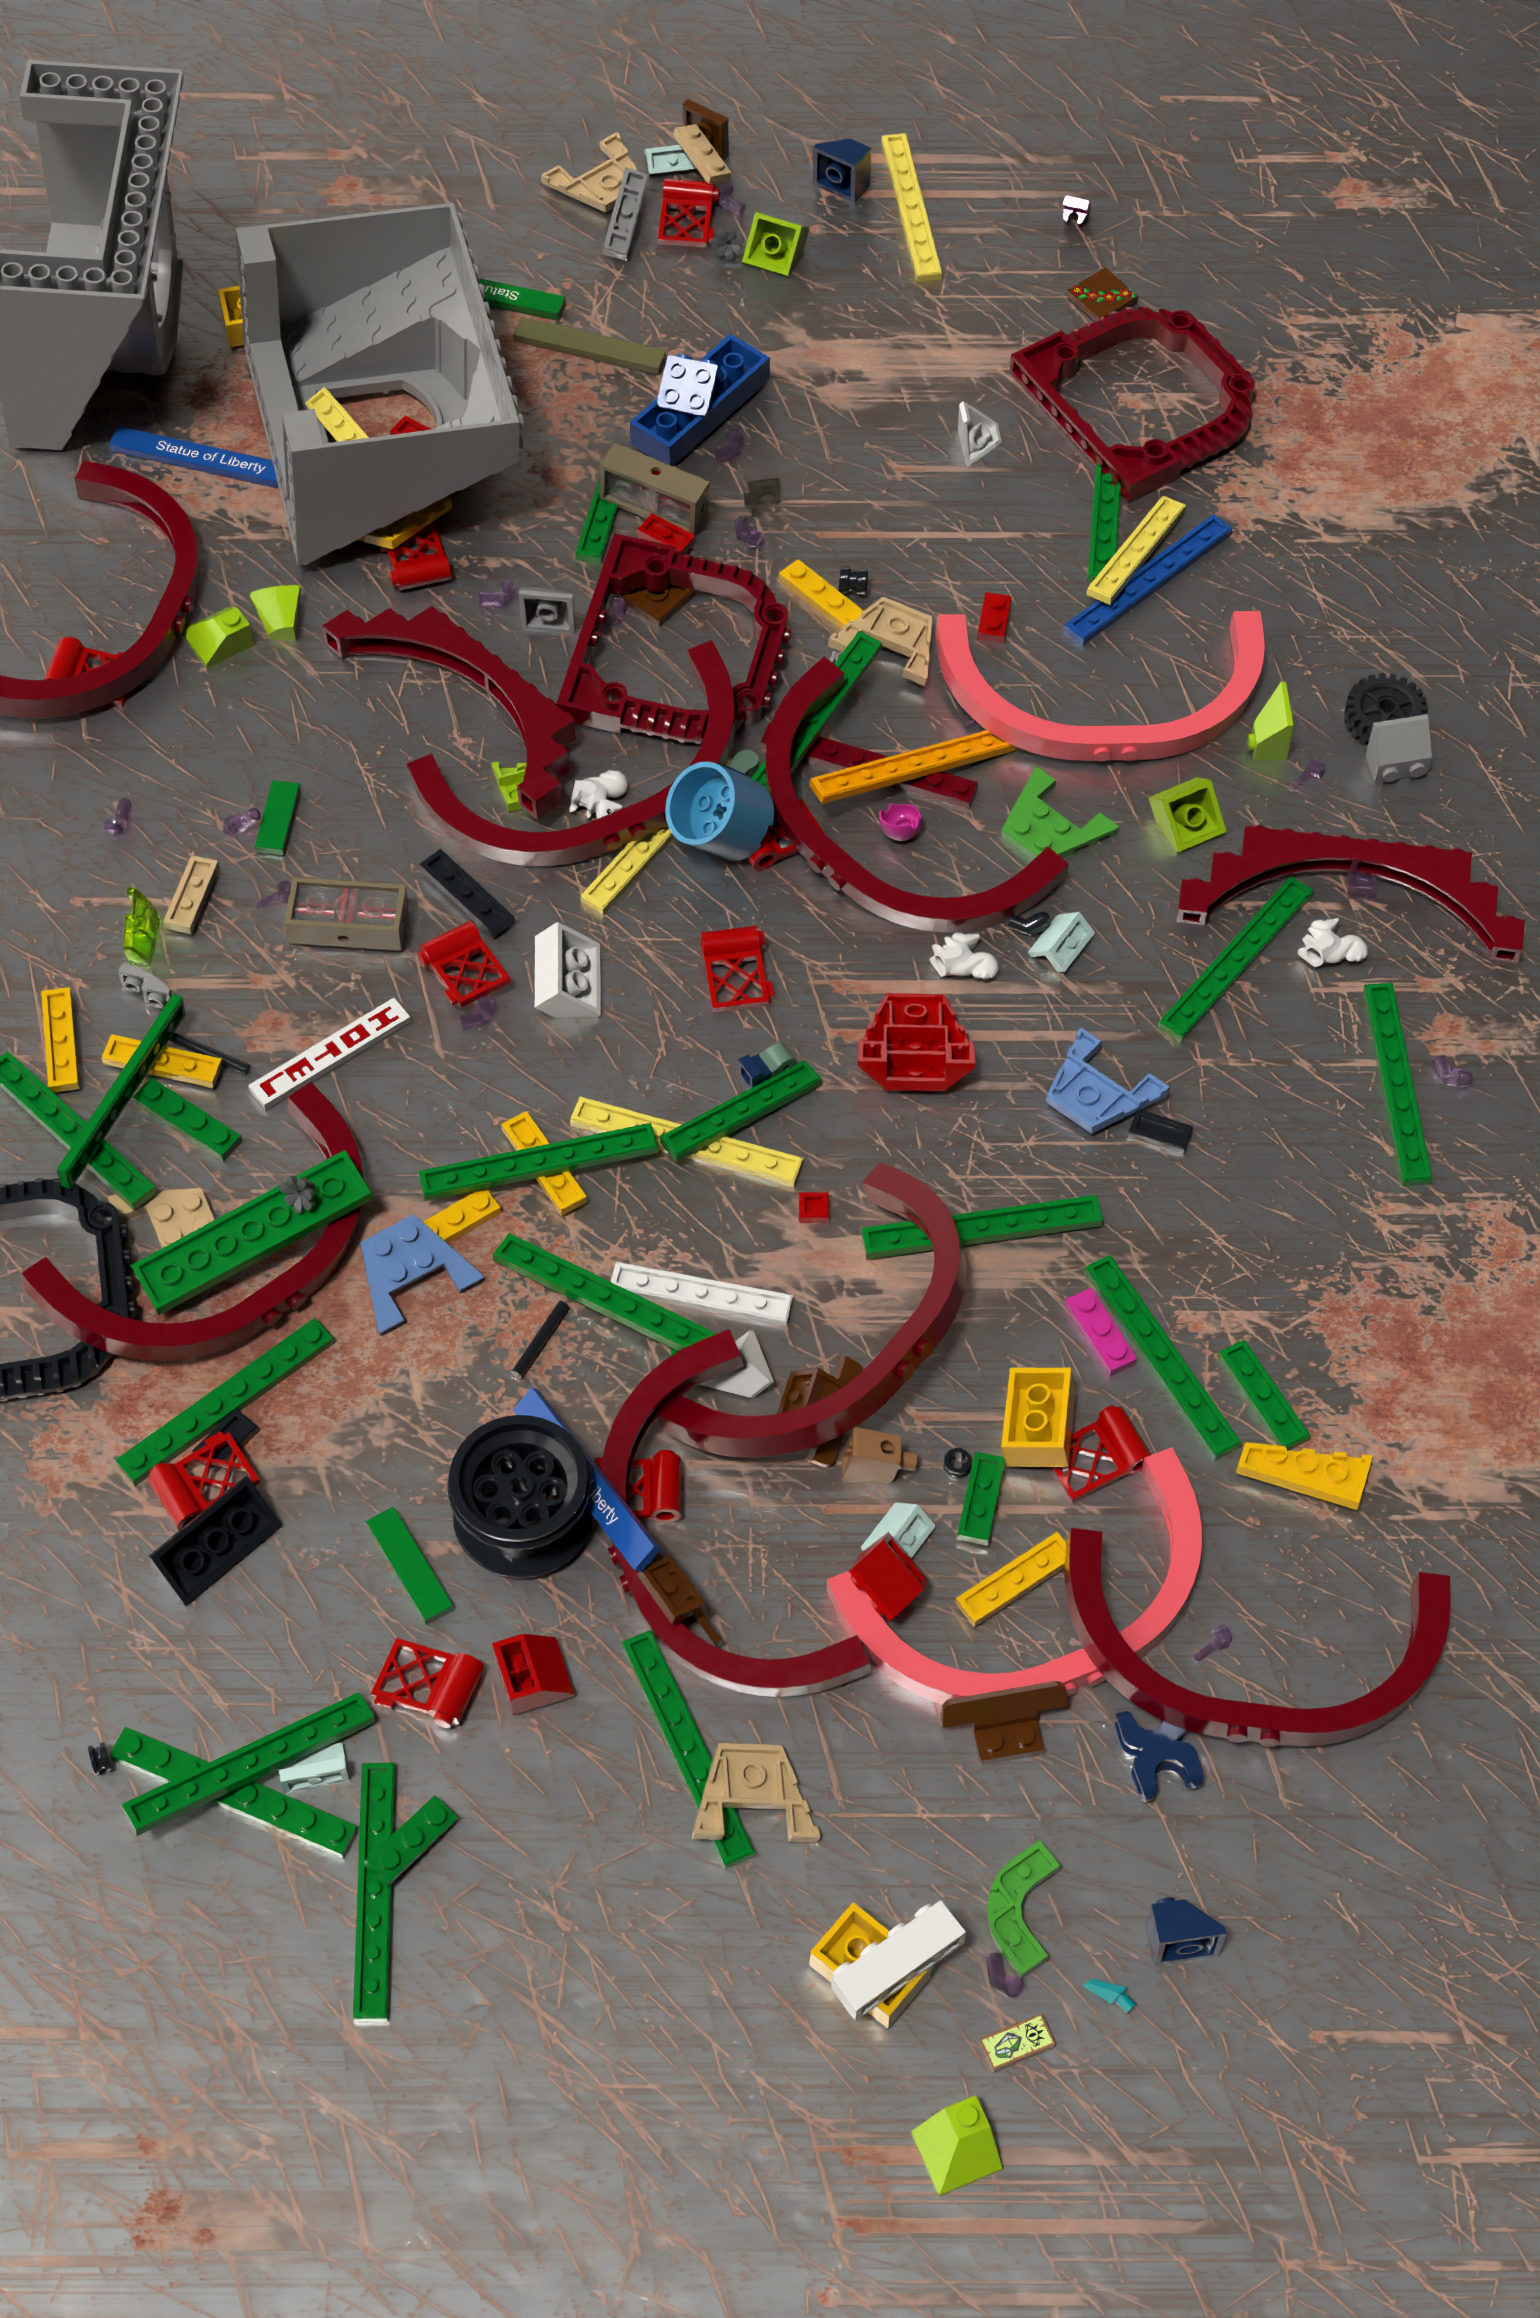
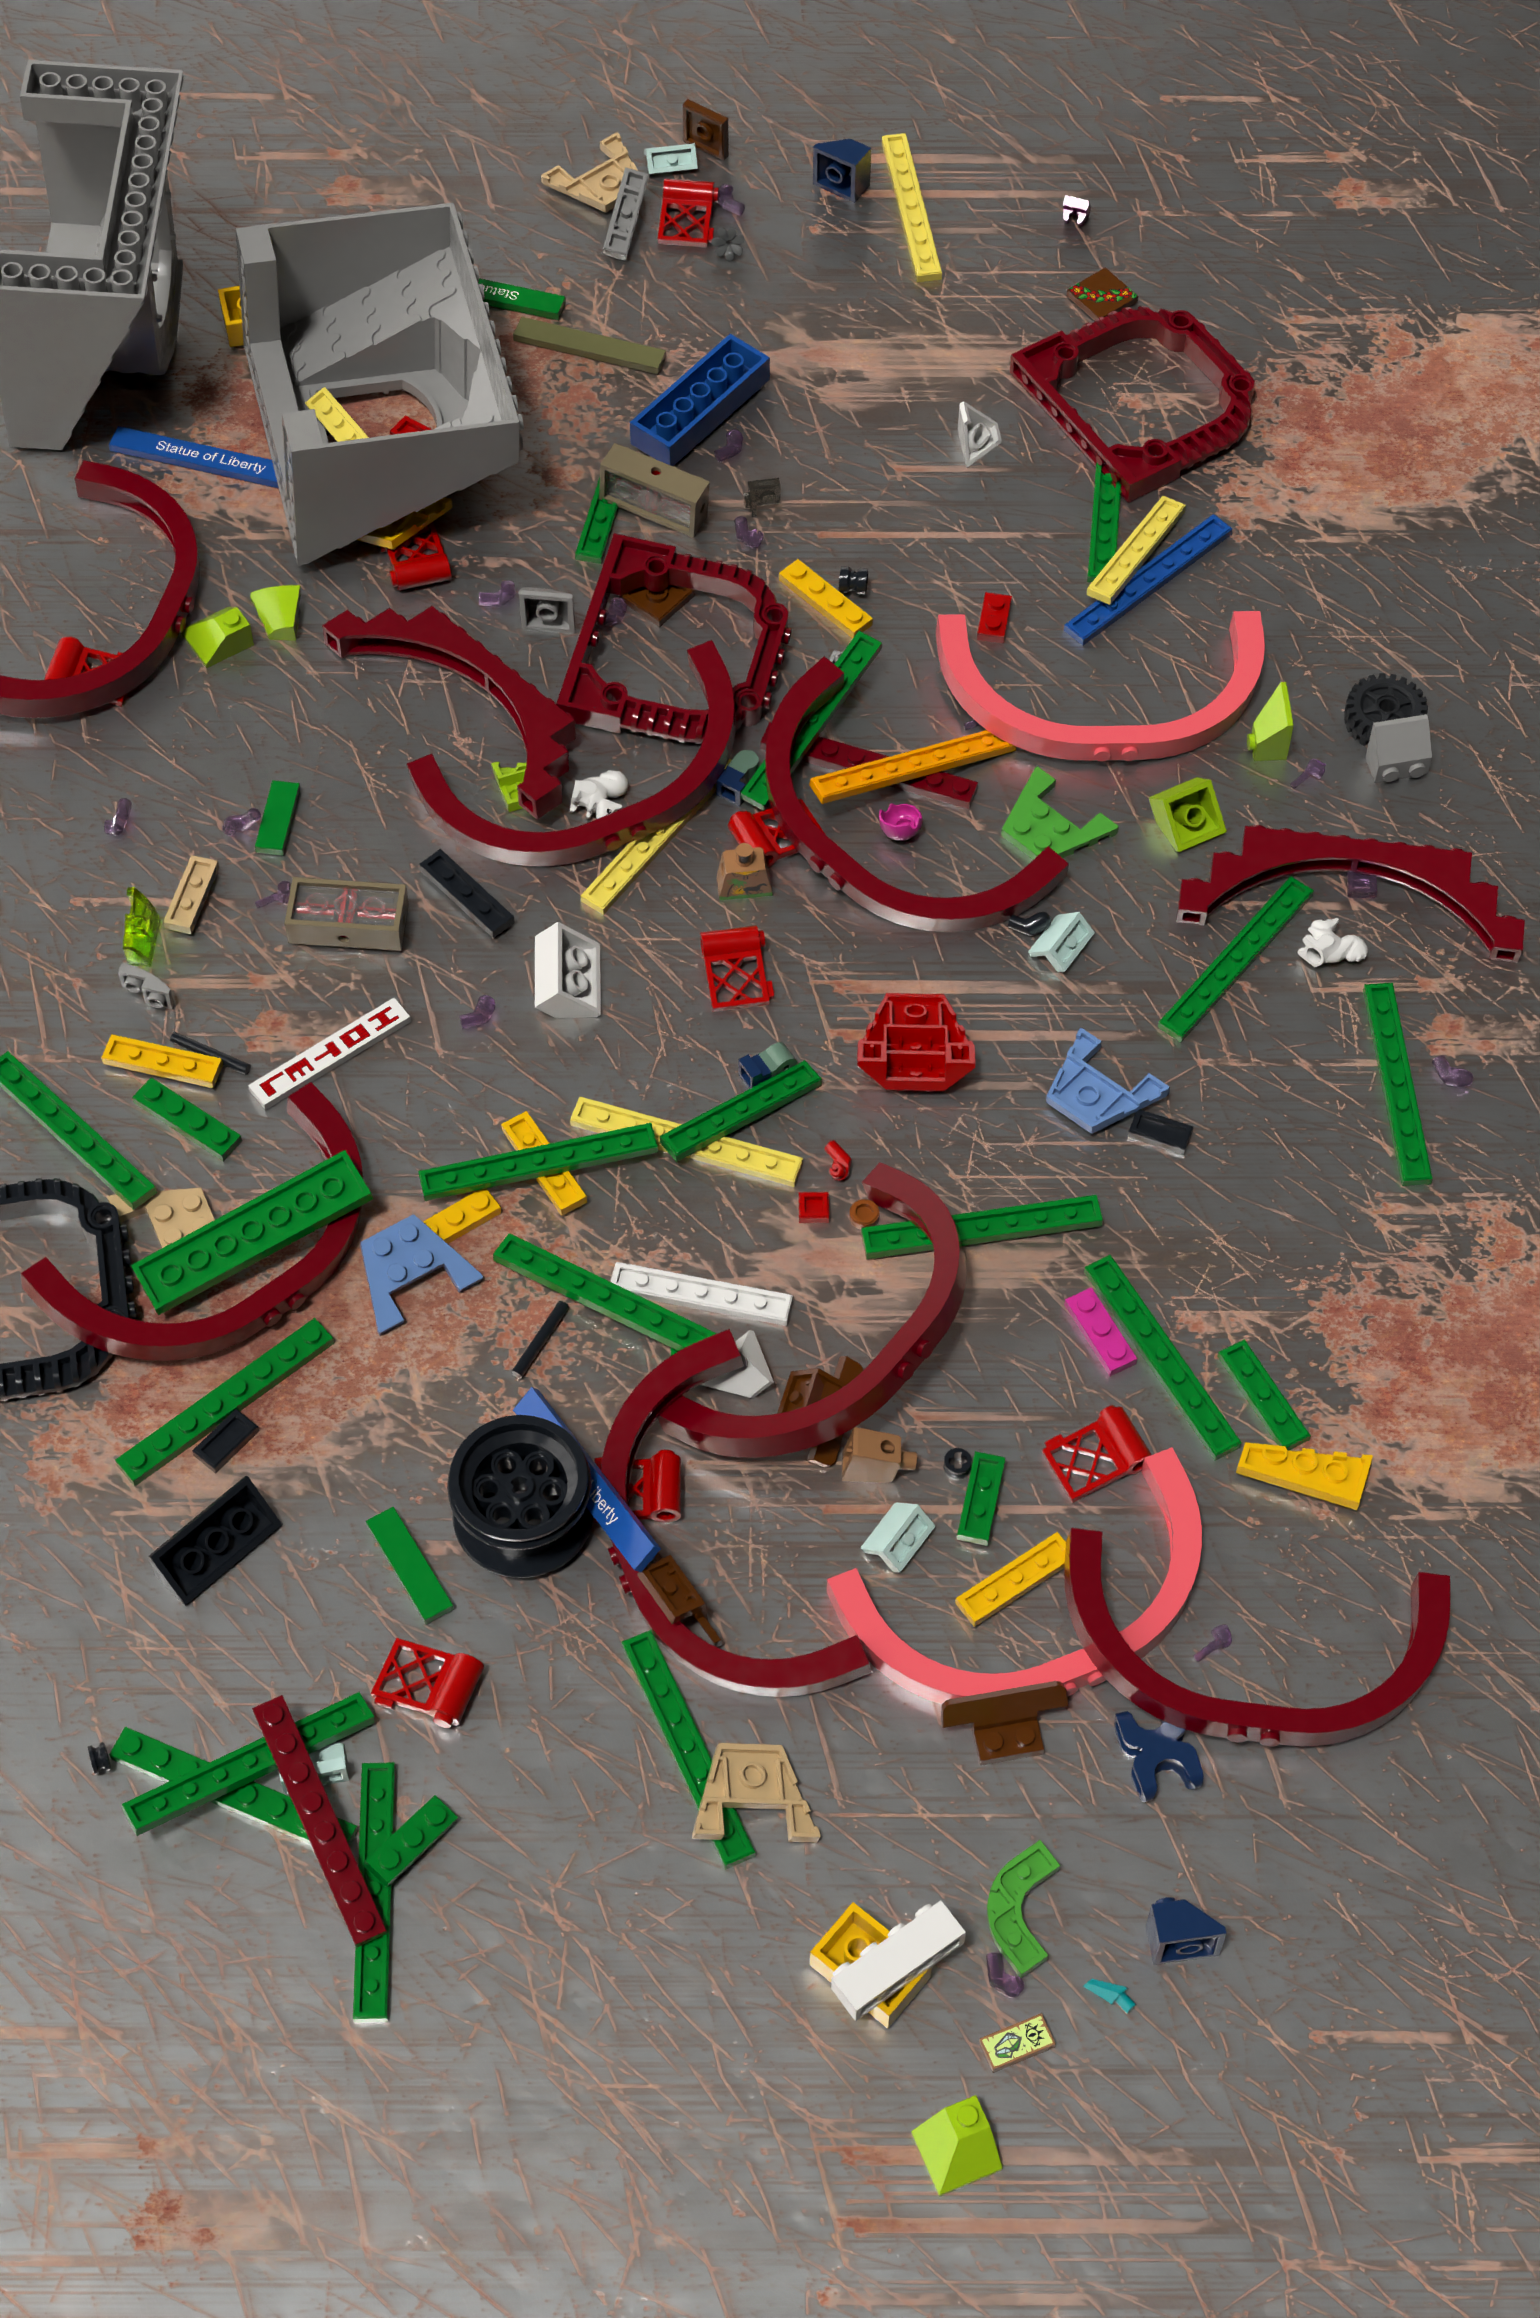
(60, 1040): yellow plate -> none
(121, 1092): green tile -> none
(177, 1488): red piece -> none
(299, 1192): dark grey plant -> none
(319, 1821): none -> dark red plate
(455, 950): red piece -> none
(531, 1671): red slope -> none
(662, 531): red plate -> none
(688, 384): bracket -> none
(702, 154): tan plate -> none
(719, 811): dark azure brick -> none
(743, 873): none -> medium nougat torso
(775, 244): lime slope -> none
(841, 1161): none -> red arm
(864, 1214): none -> dark orange tile
(887, 1576): red slope -> none
(898, 629): tan wing -> none
(959, 960): white animal -> none
(1038, 1417): yellow brick -> none

